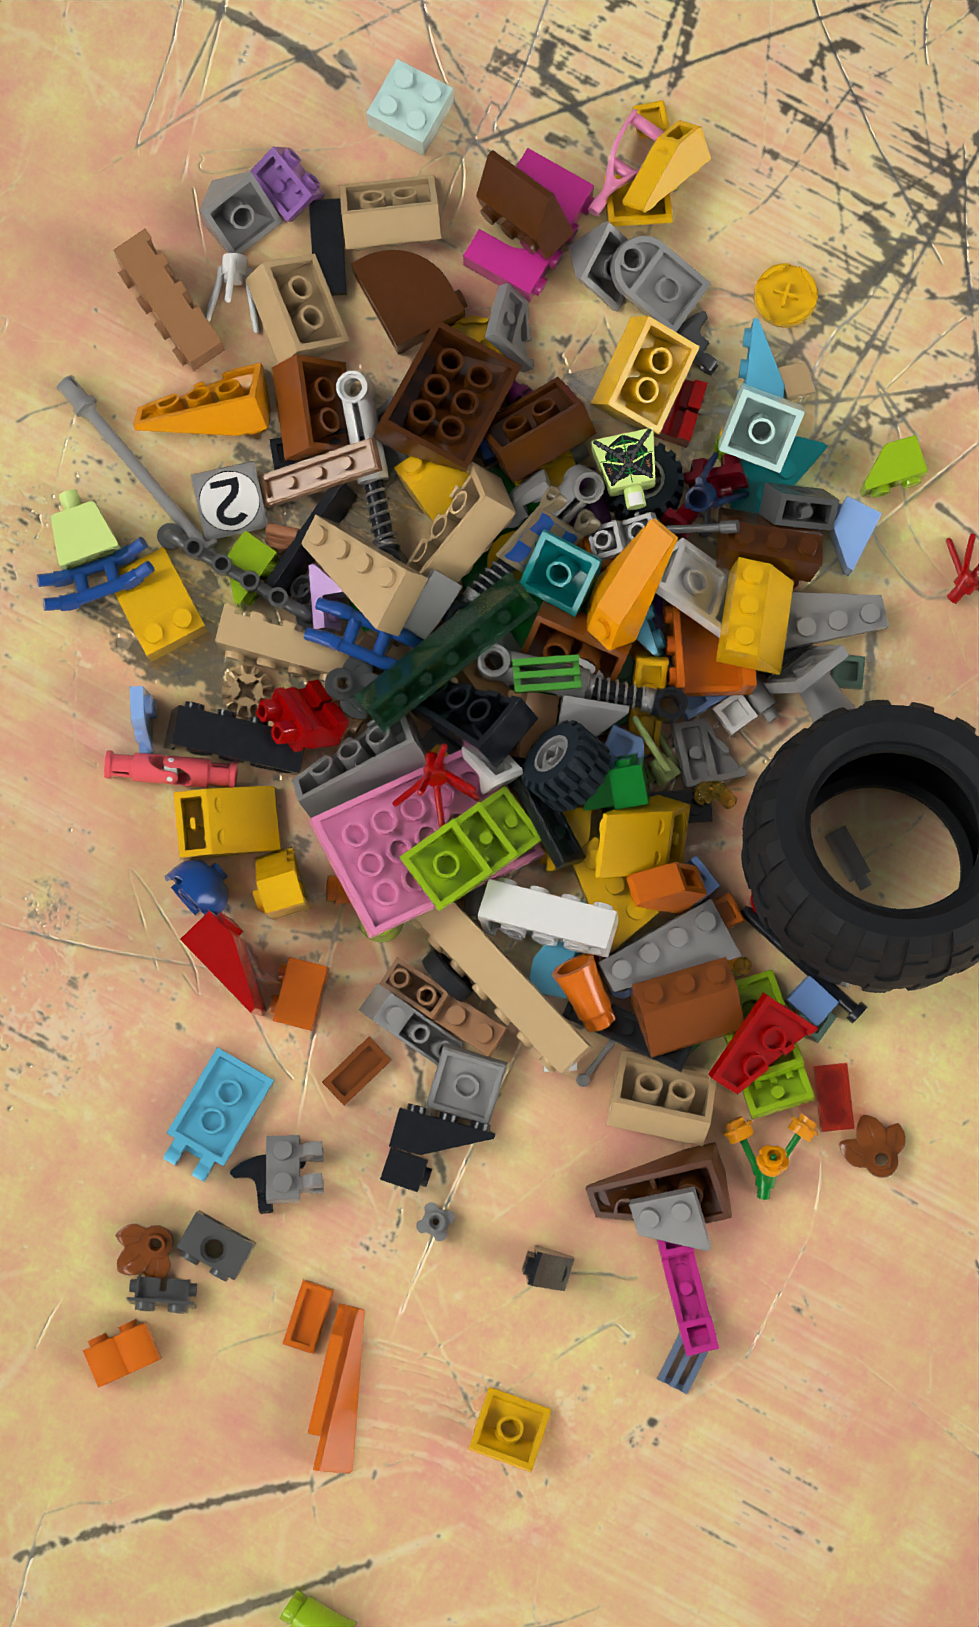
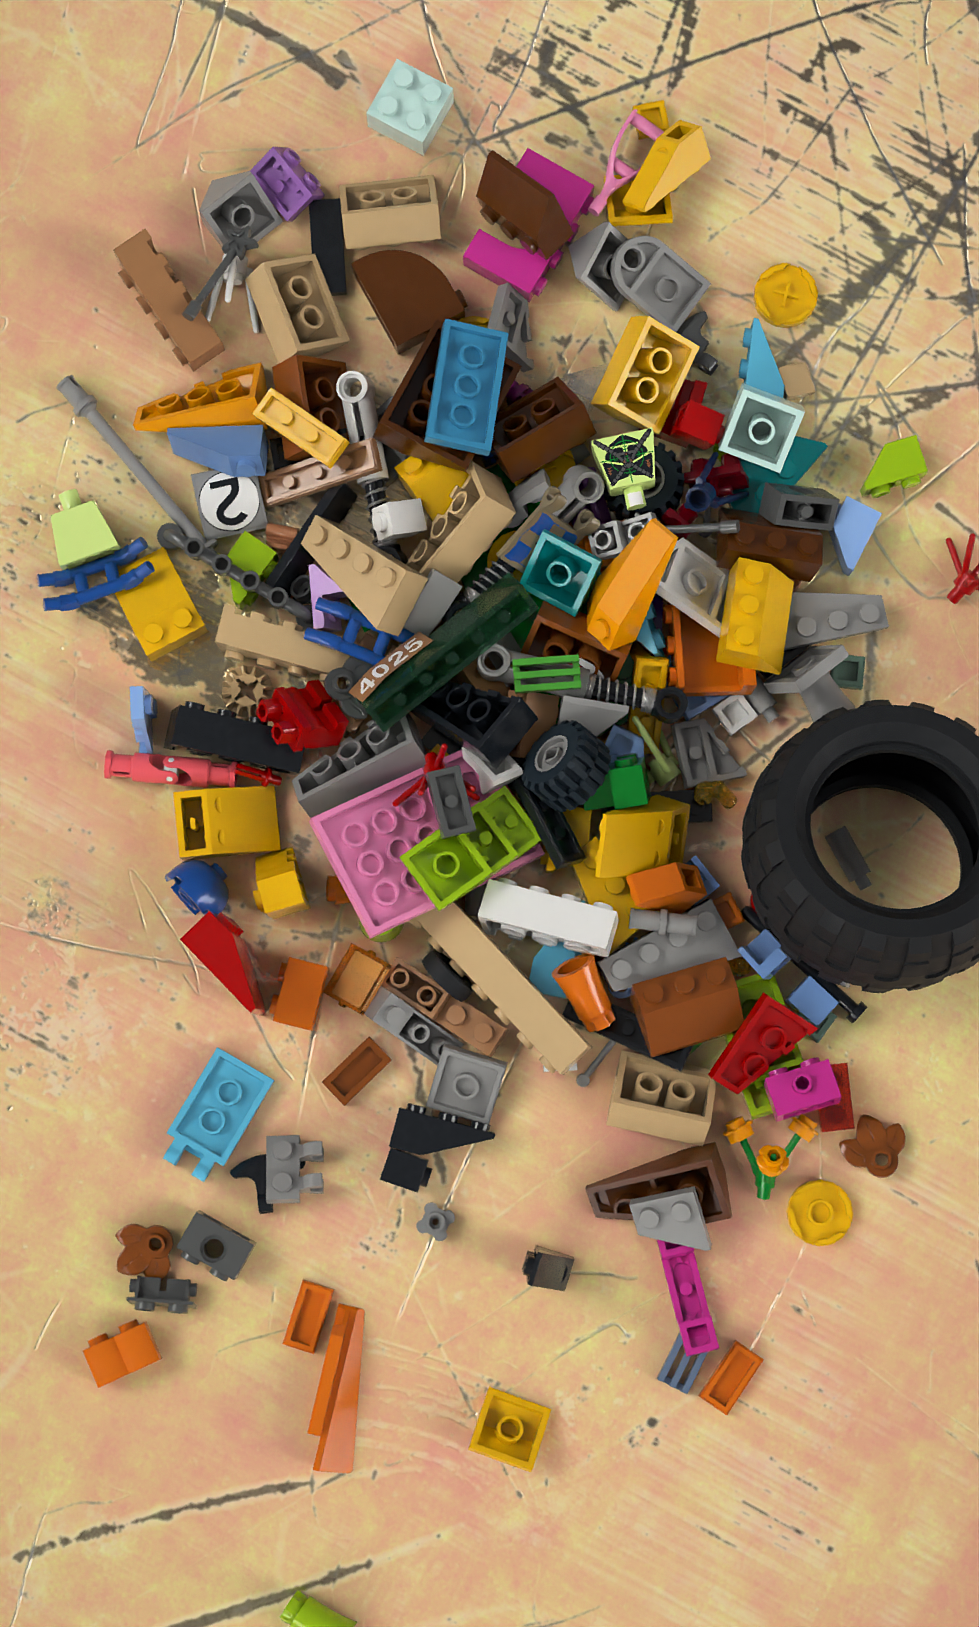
(228, 449): none -> medium blue slope
(235, 246): none -> dark grey piece
(264, 777): none -> red piece
(300, 428): none -> yellow tile
(357, 979): none -> clear orange piece
(387, 665): none -> medium nougat sticker
(398, 519): none -> white brick
(450, 802): none -> dark grey plate
(466, 387): none -> dark azure plate
(662, 921): none -> light grey pin
(698, 425): none -> red brick
(730, 1377): none -> orange tile
(765, 954): none -> medium blue panel
(801, 1089): none -> dark pink brick
(819, 1212): none -> yellow tile

